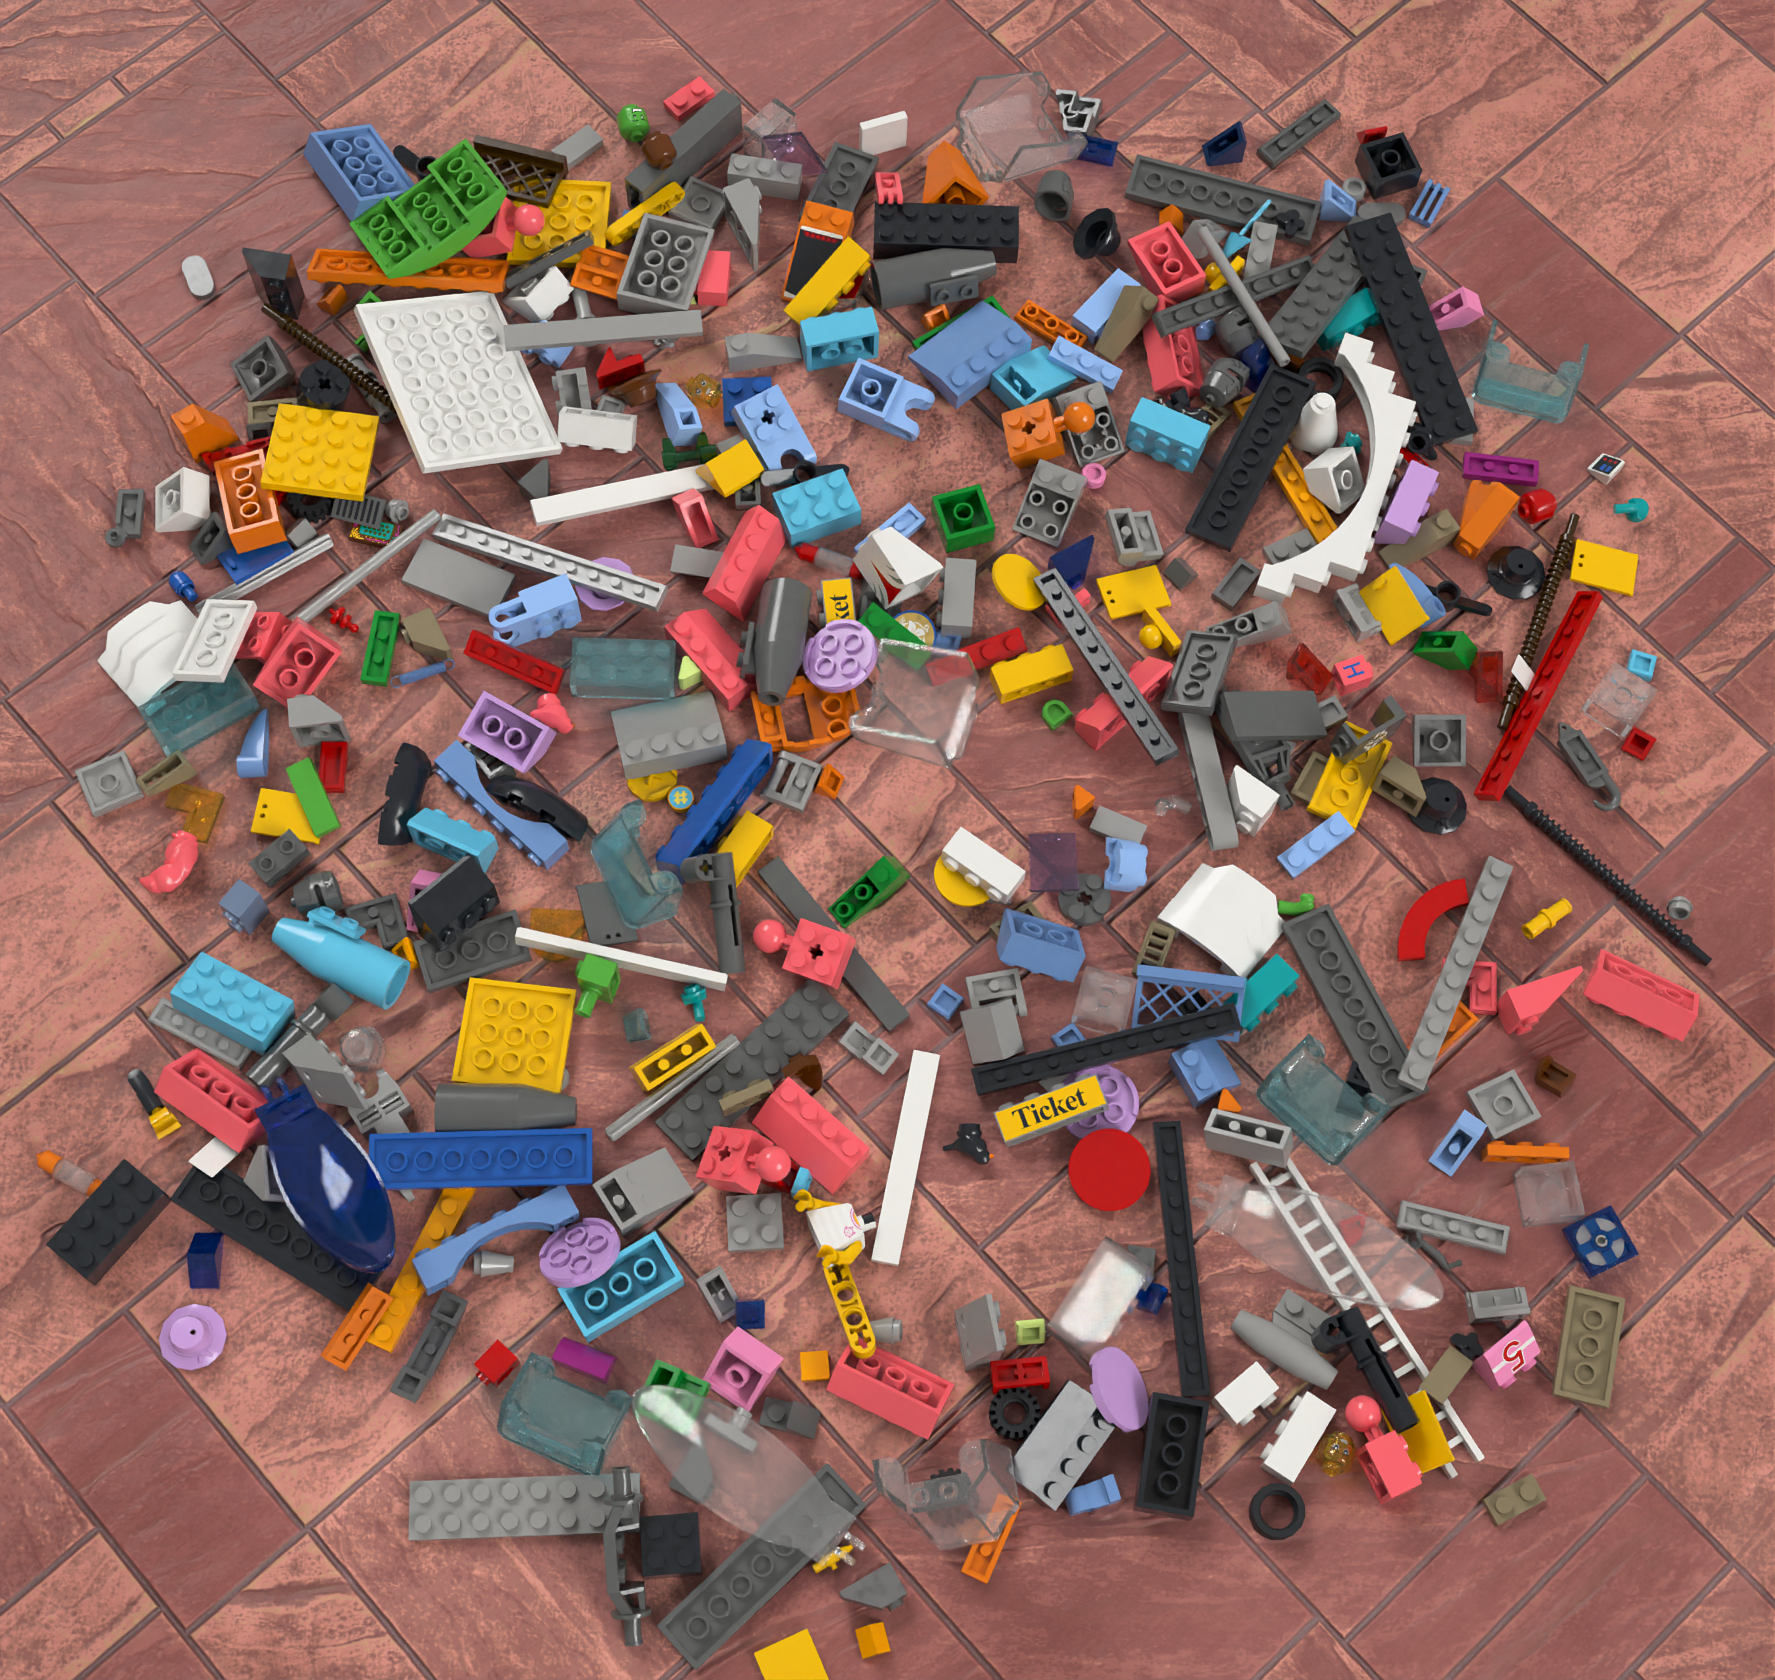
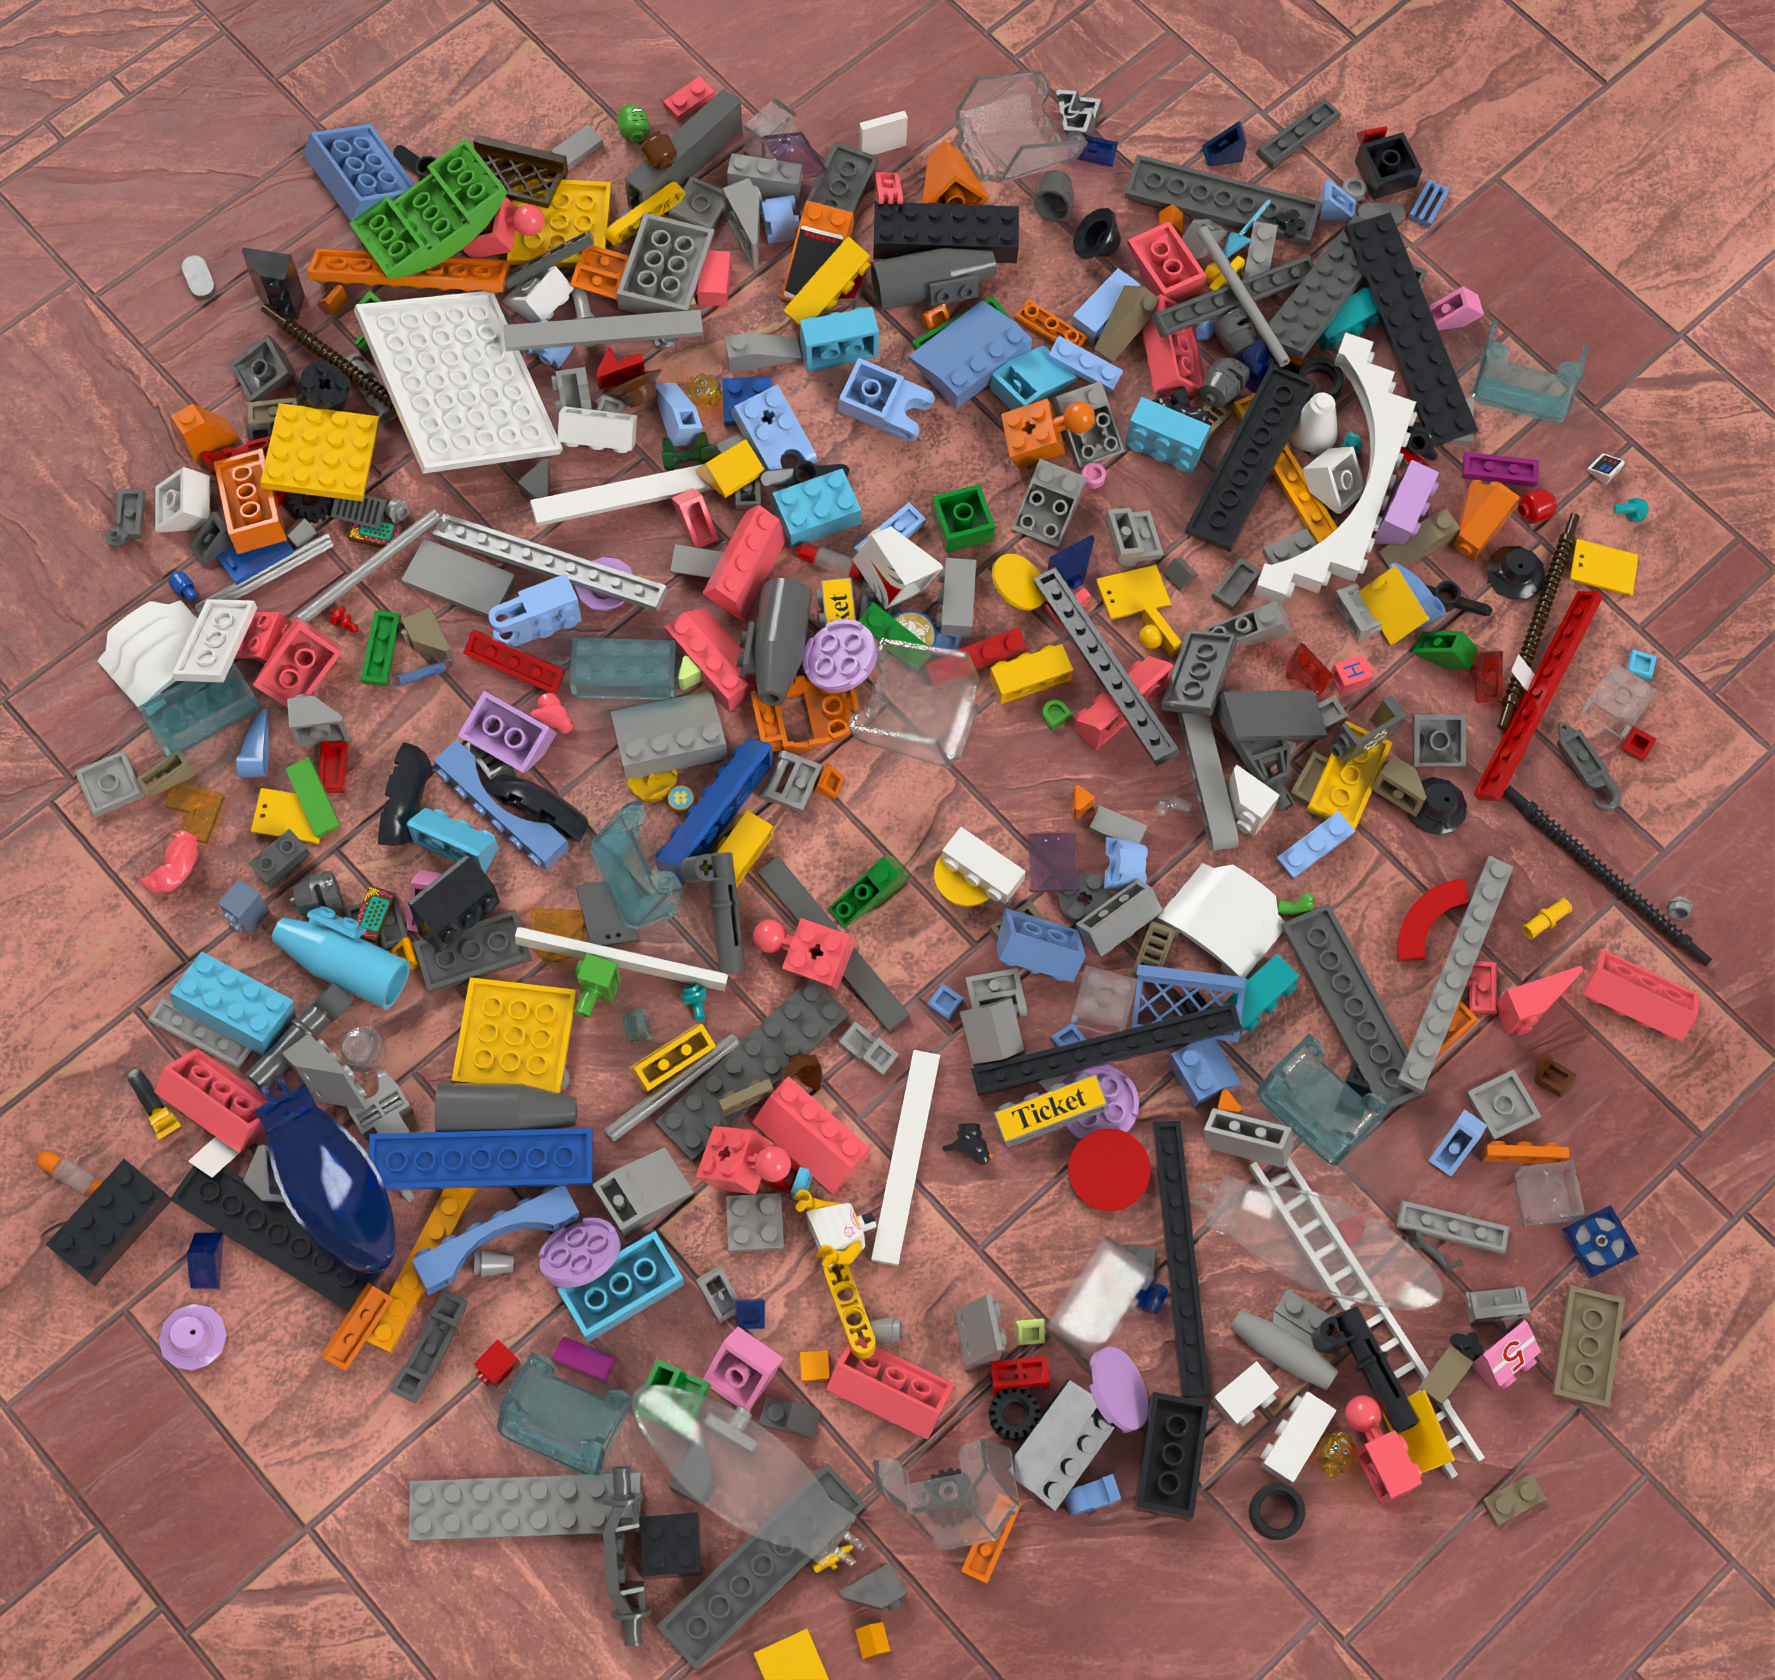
(374, 912): none -> tile
(779, 219): none -> light blue cylinder
(1119, 917): none -> light grey brick

